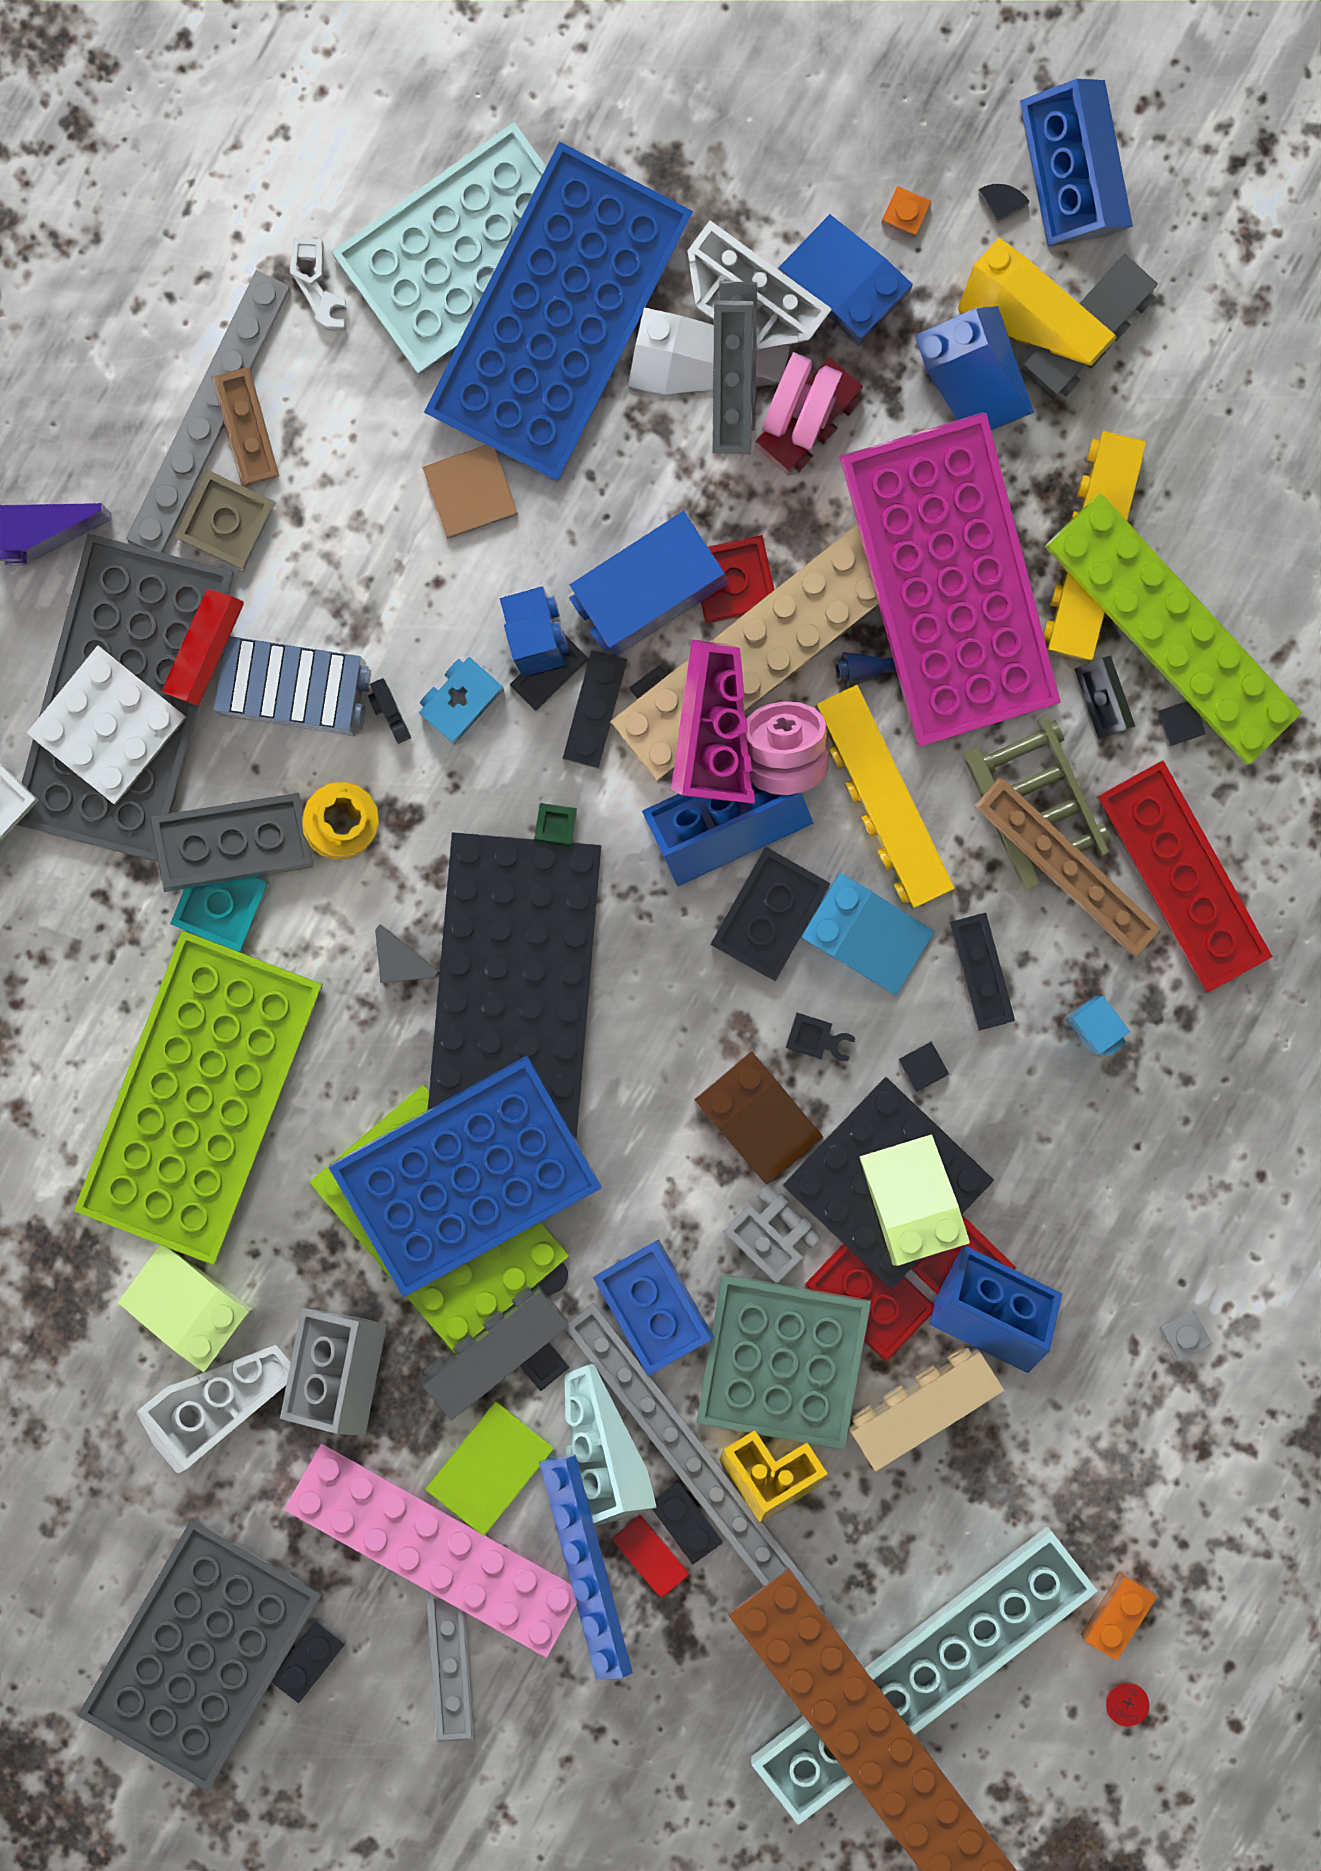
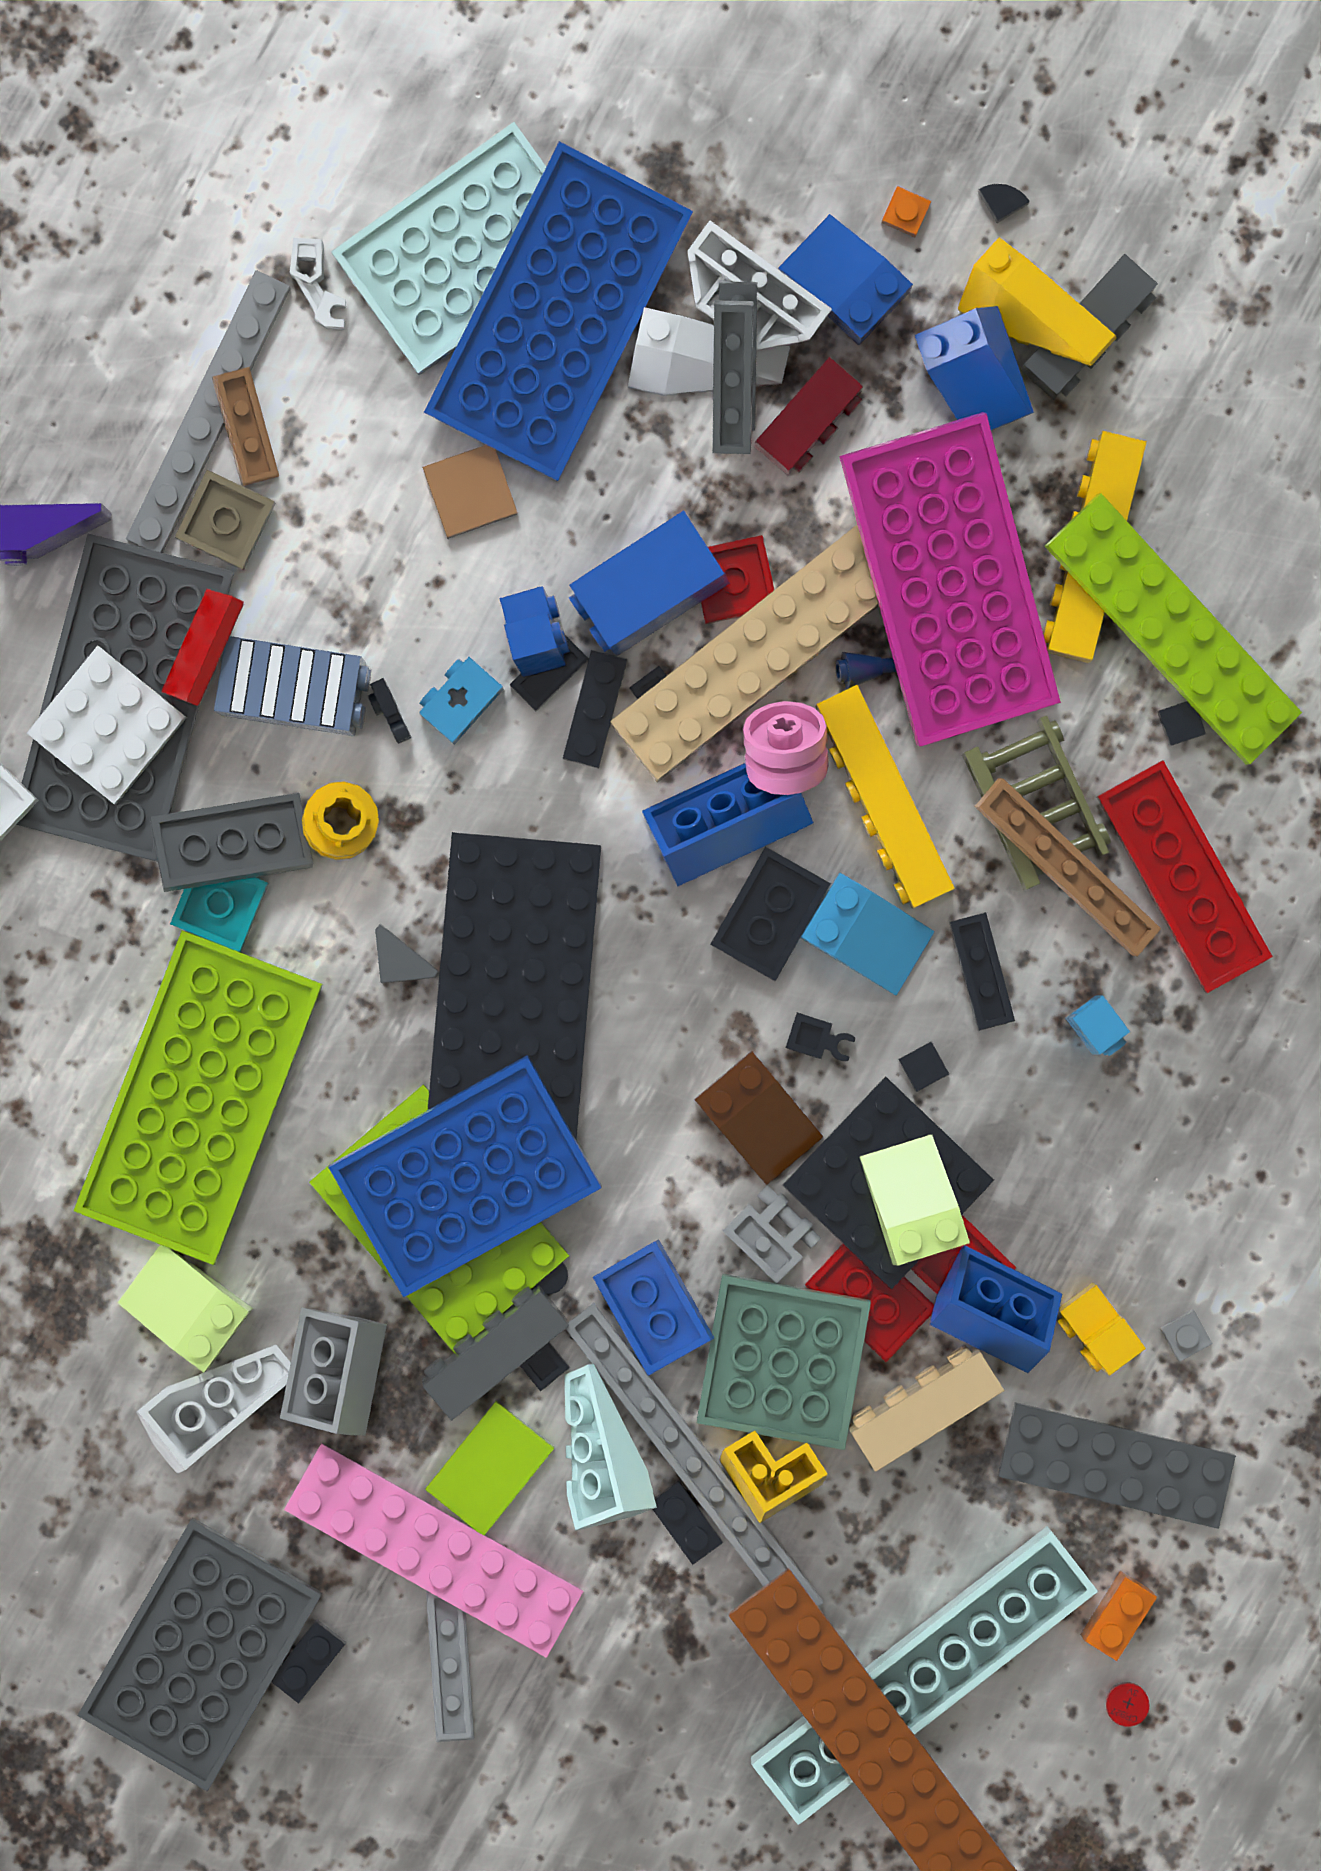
(555, 825): dark green plate -> none
(586, 1567): blue plate -> none
(651, 1556): red slope -> none
(713, 727): dark pink wedge -> none
(802, 401): bright pink wheel -> none
(1076, 162): blue slope -> none
(1102, 1331): none -> yellow brick
(1104, 697): black plate -> none
(1116, 1465): none -> dark grey plate

